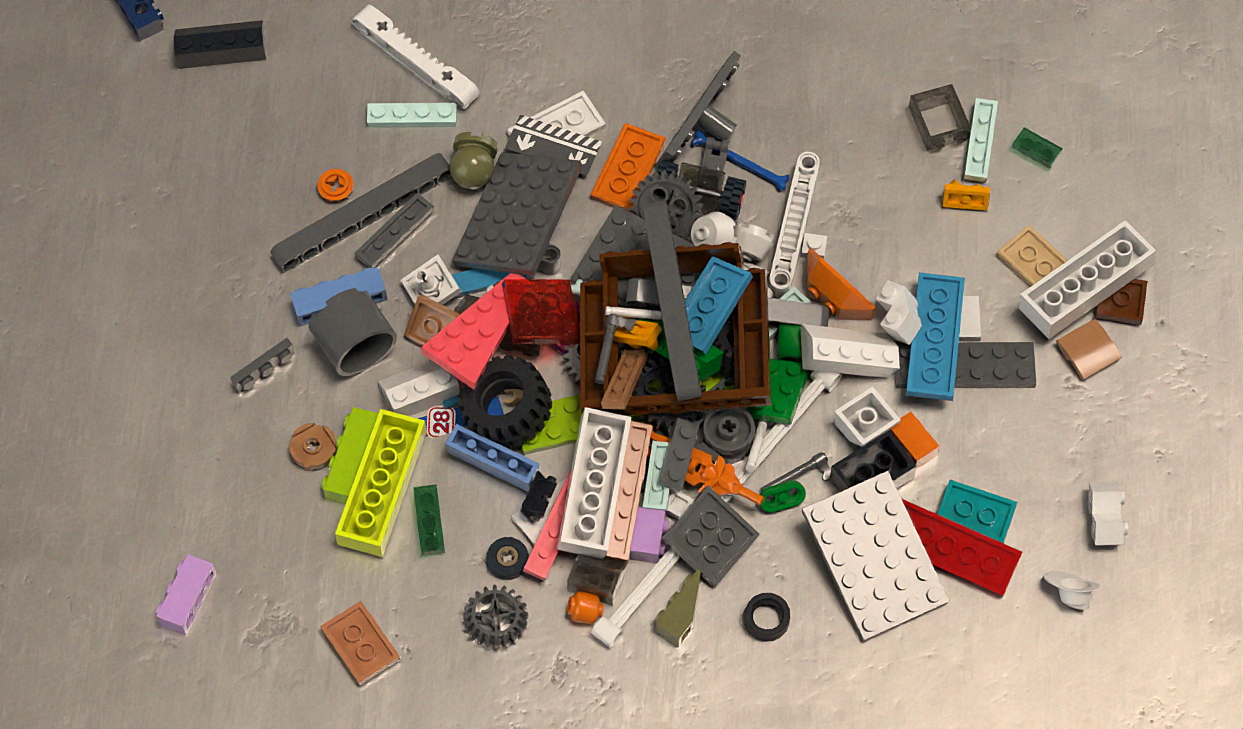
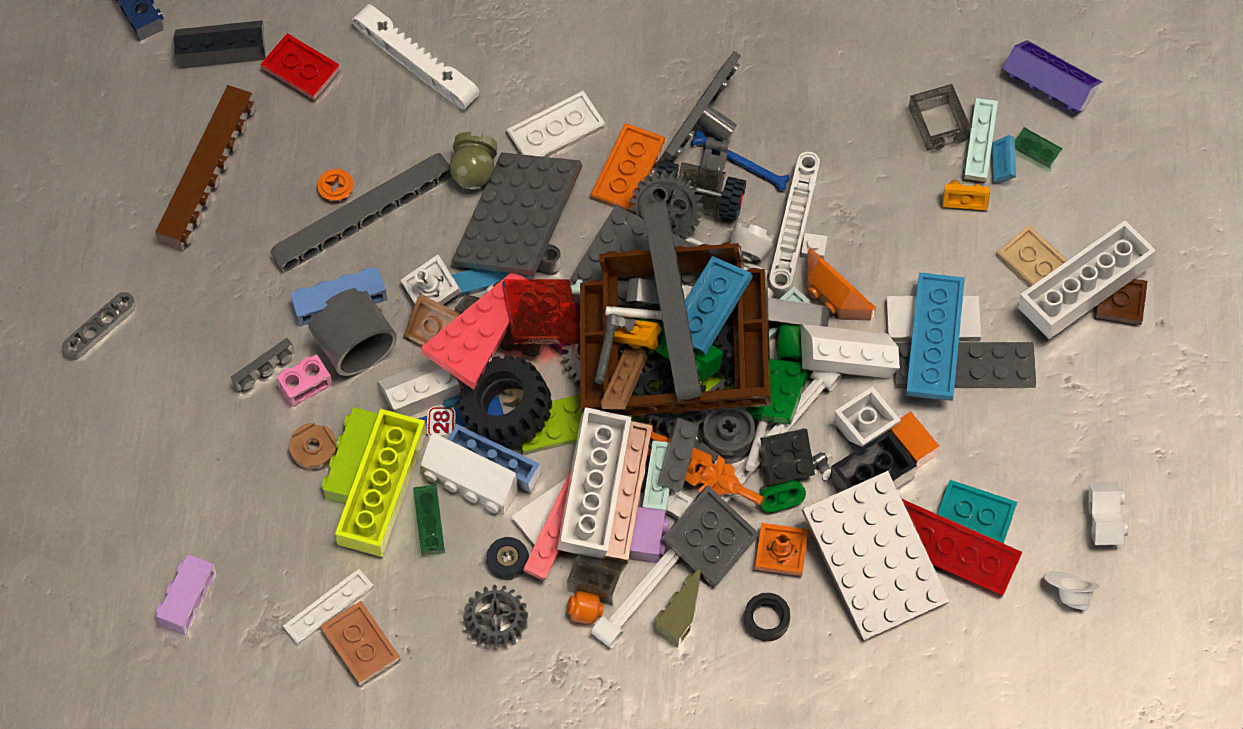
(102, 328): none -> dark grey beam
(205, 168): none -> reddish brown brick
(300, 66): none -> red plate
(307, 385): none -> bright pink brick
(328, 606): none -> white tile
(394, 231): dark grey plate -> none
(412, 115): light aqua plate -> none
(469, 474): none -> white slope
(534, 506): black hinge -> none
(546, 140): dark grey sticker -> none
(713, 229): white cone -> none
(782, 541): none -> orange plate
(787, 456): none -> pearl dark grey piece
(902, 316): white brick -> none
(1004, 159): none -> dark azure plate
(1052, 75): none -> dark purple slope
(1089, 349): medium nougat slope -> none

